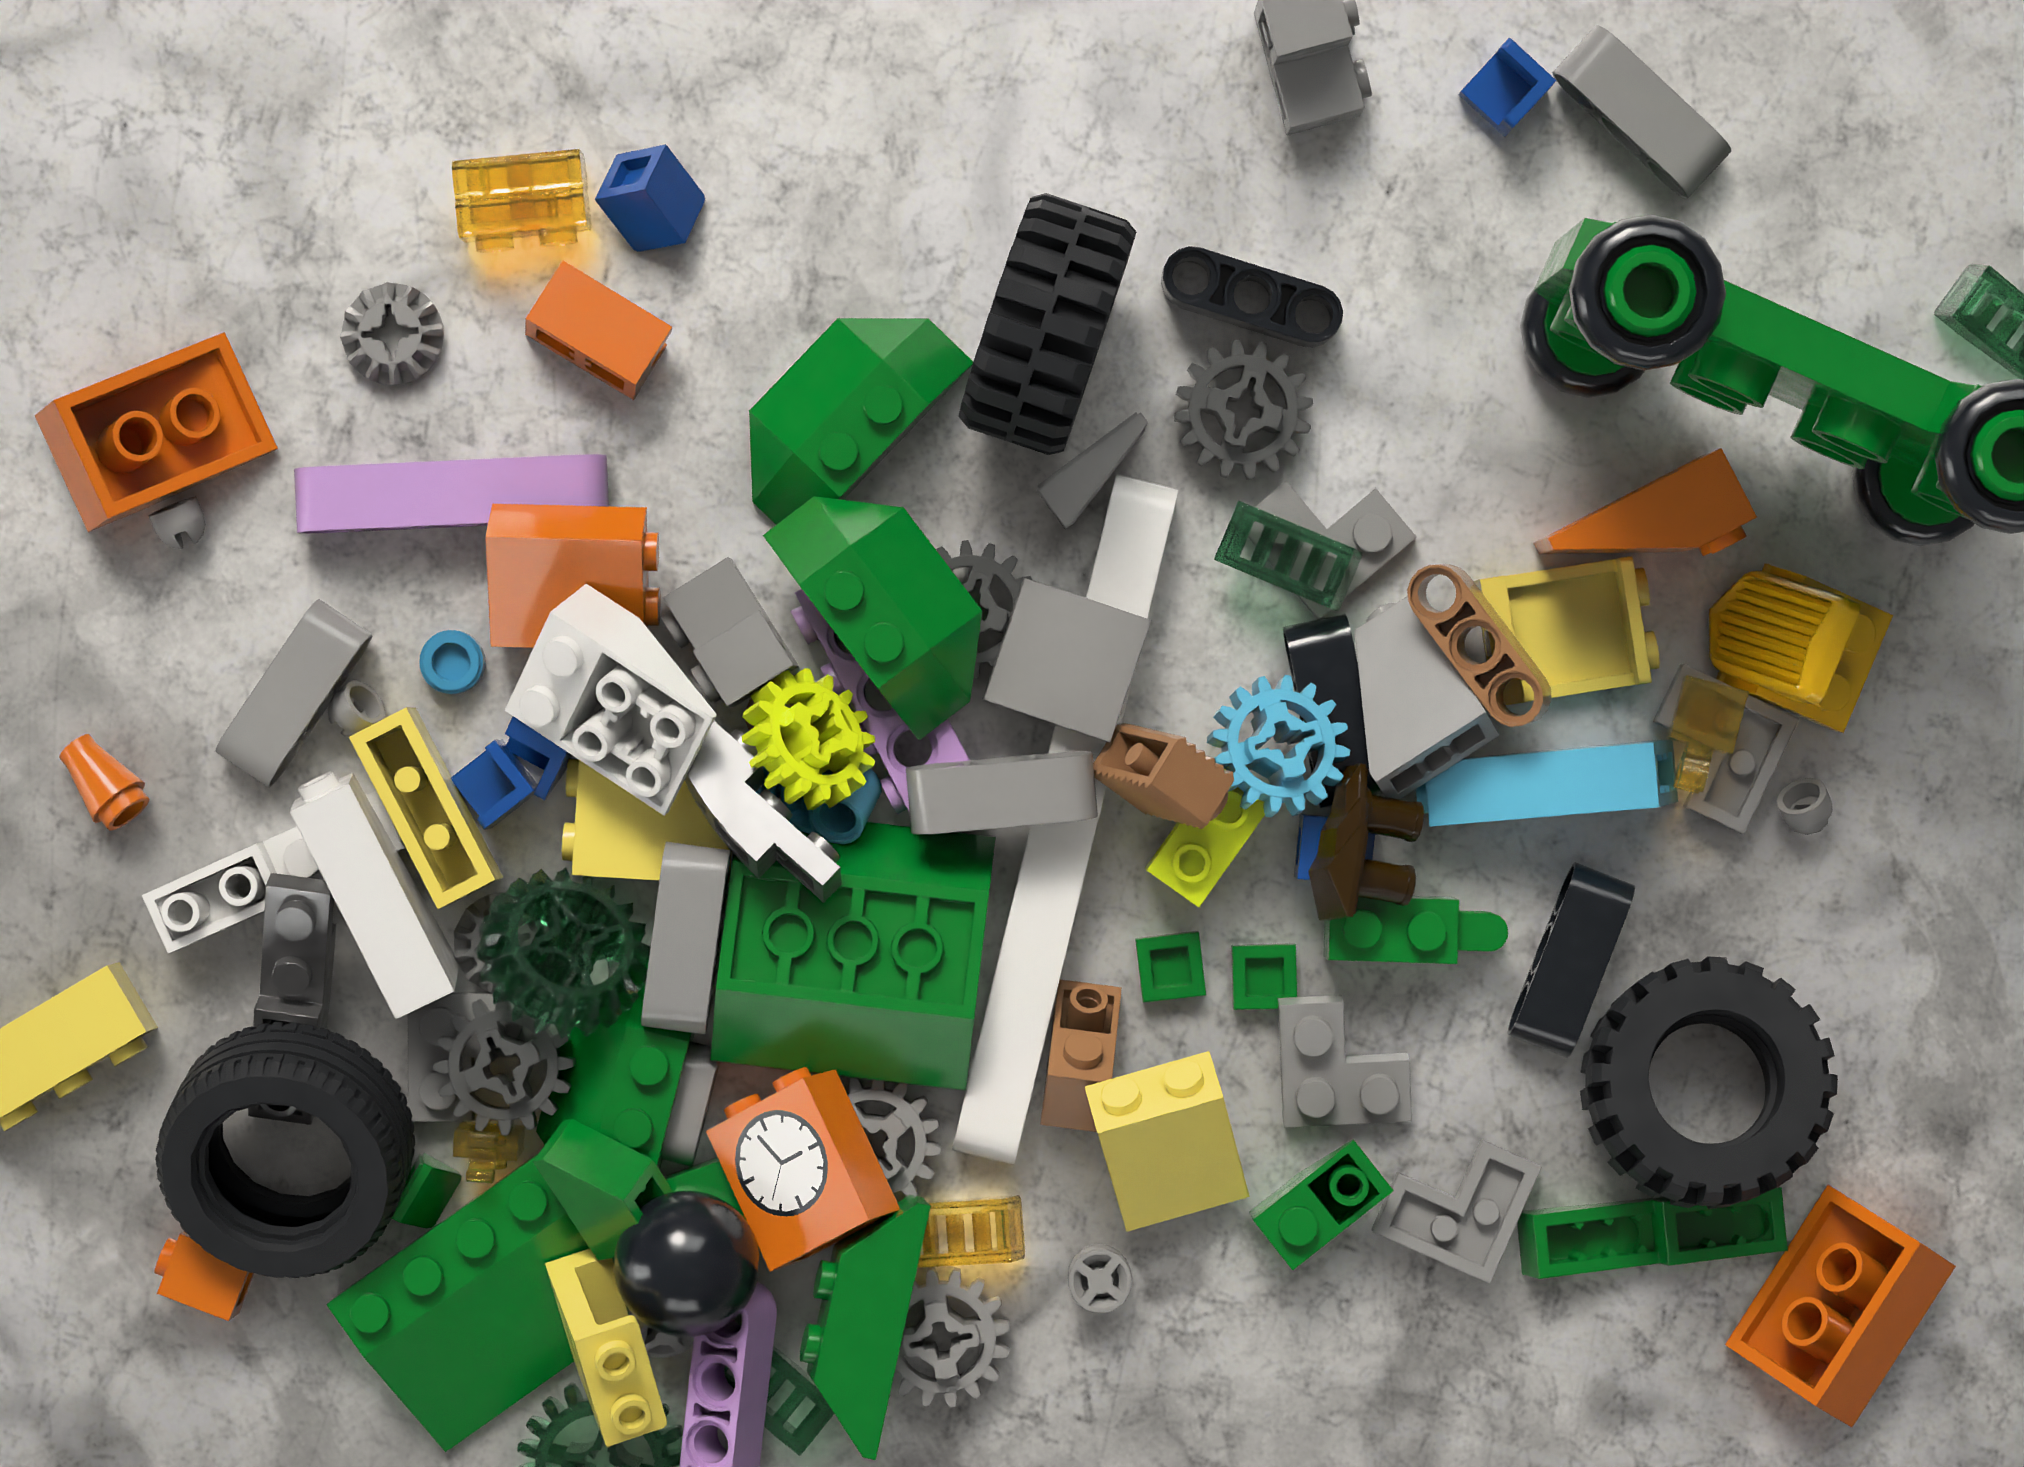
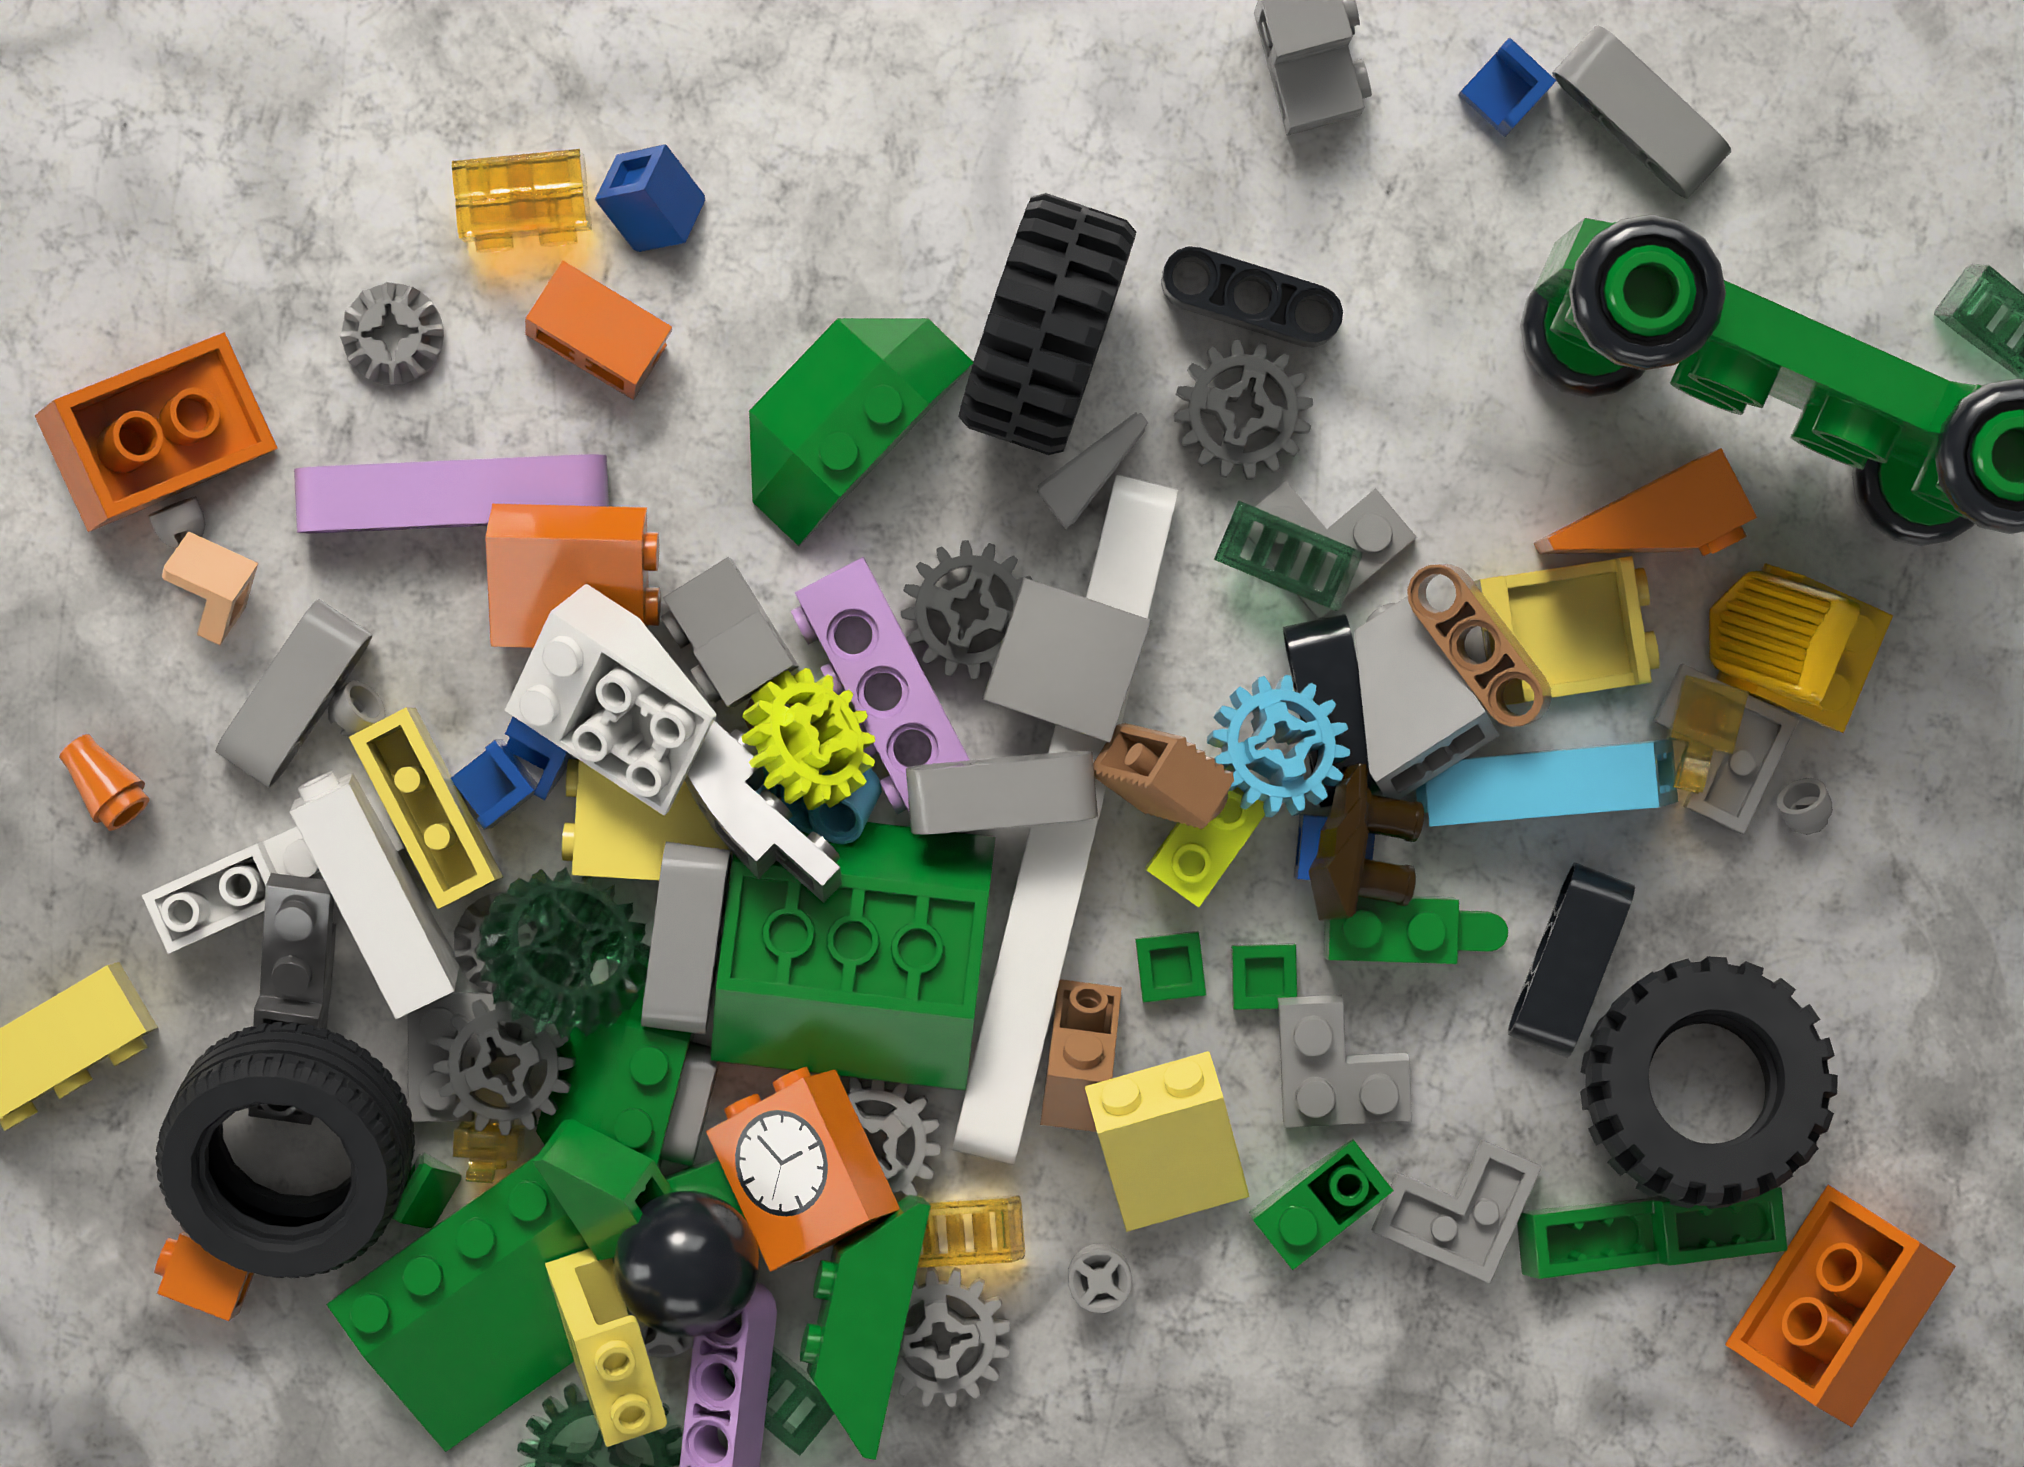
(215, 575): none -> light nougat panel
(452, 662): dark azure tile -> none
(886, 602): green wedge -> none

